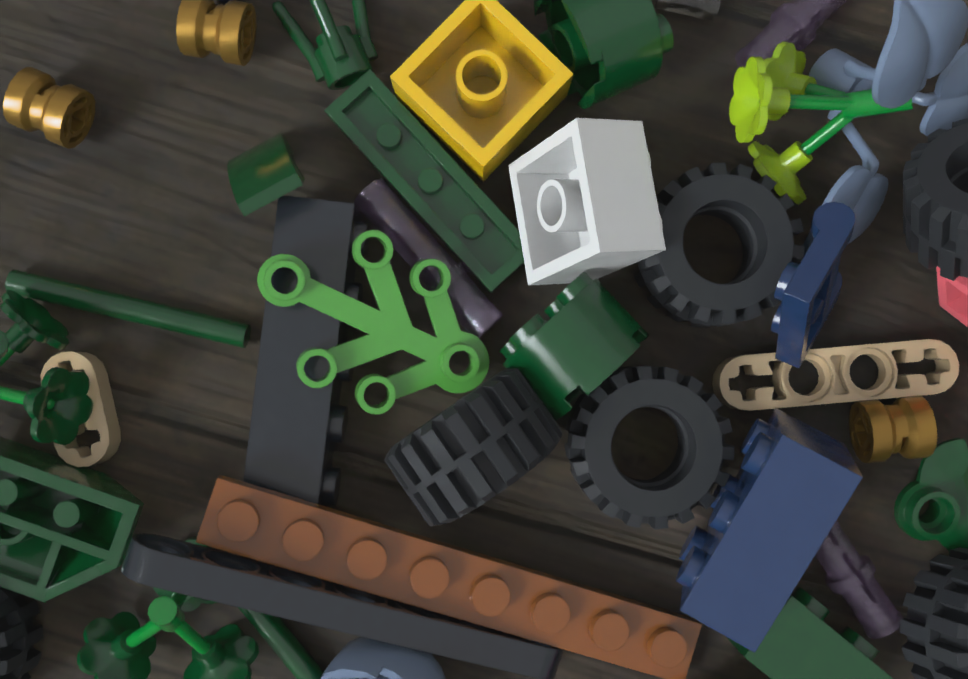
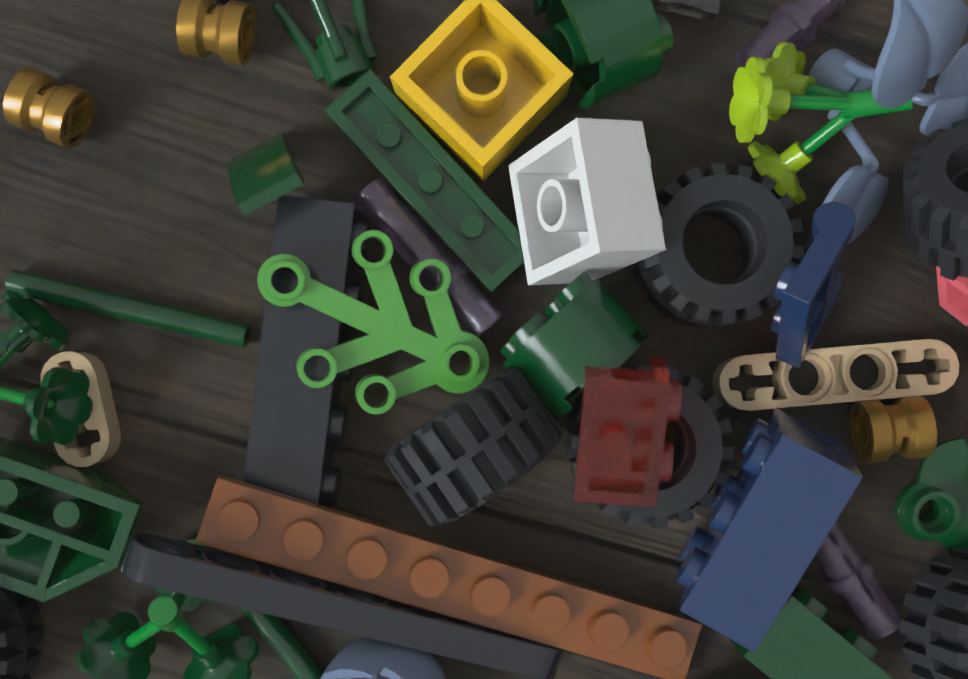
(624, 434): none -> clear red bracket

